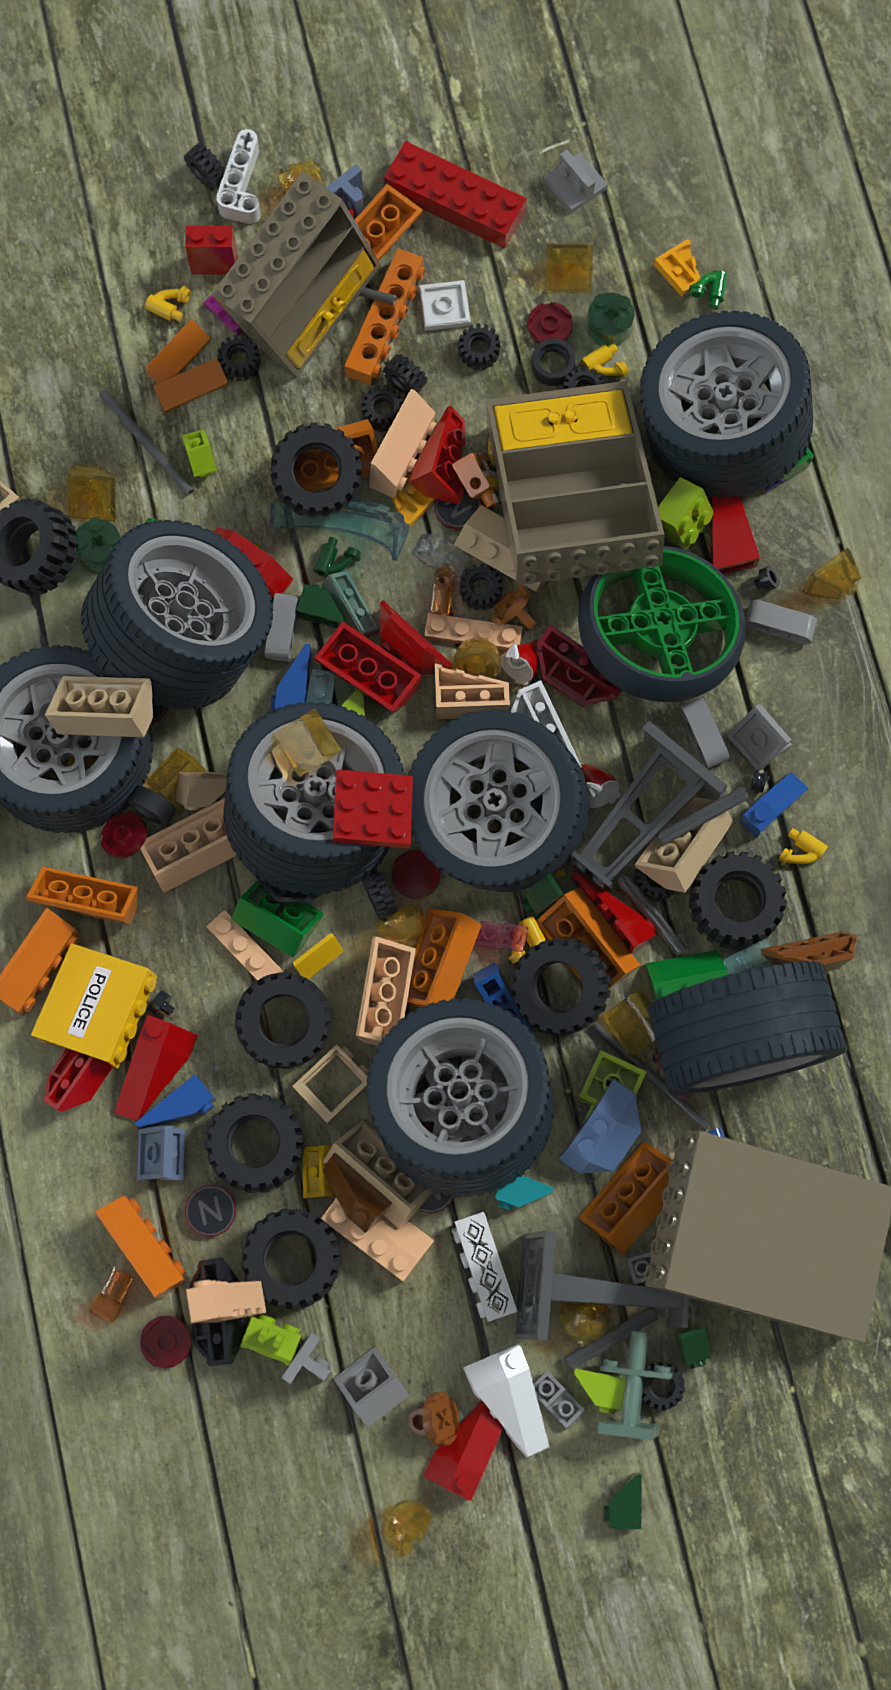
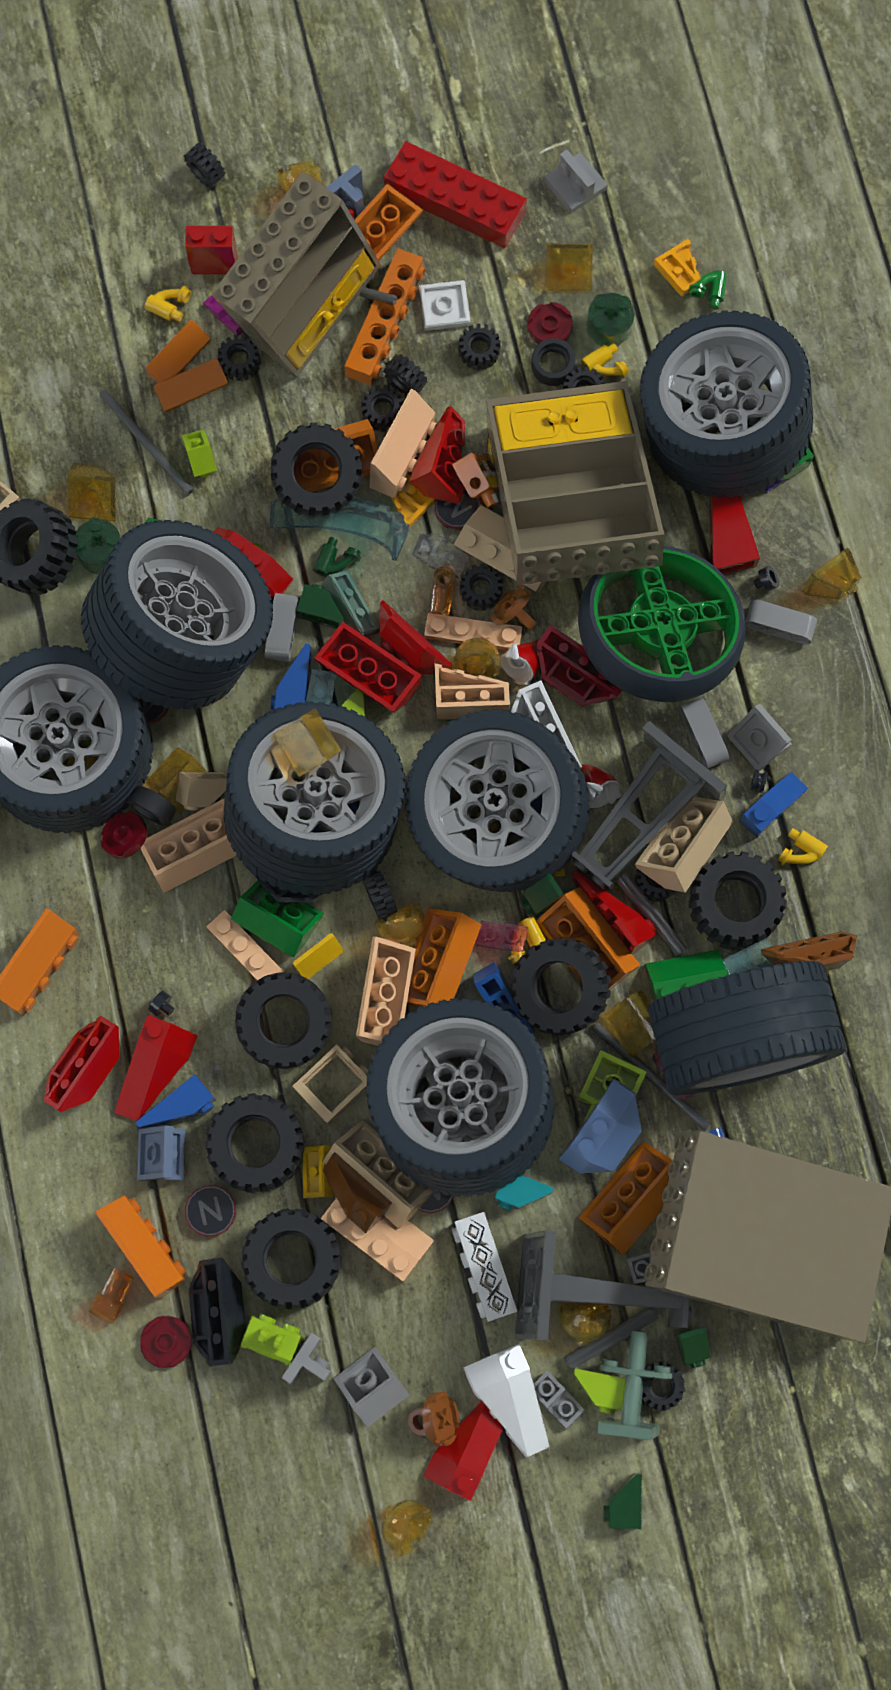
(84, 895): orange slope -> none
(95, 1004): yellow panel -> none
(102, 706): tan slope -> none
(224, 1301): light nougat wedge -> none
(240, 174): white beam -> none
(372, 809): red plate -> none
(415, 875): dark red tile -> none
(684, 513): lime hinge -> none
(702, 815): dark grey axle -> none

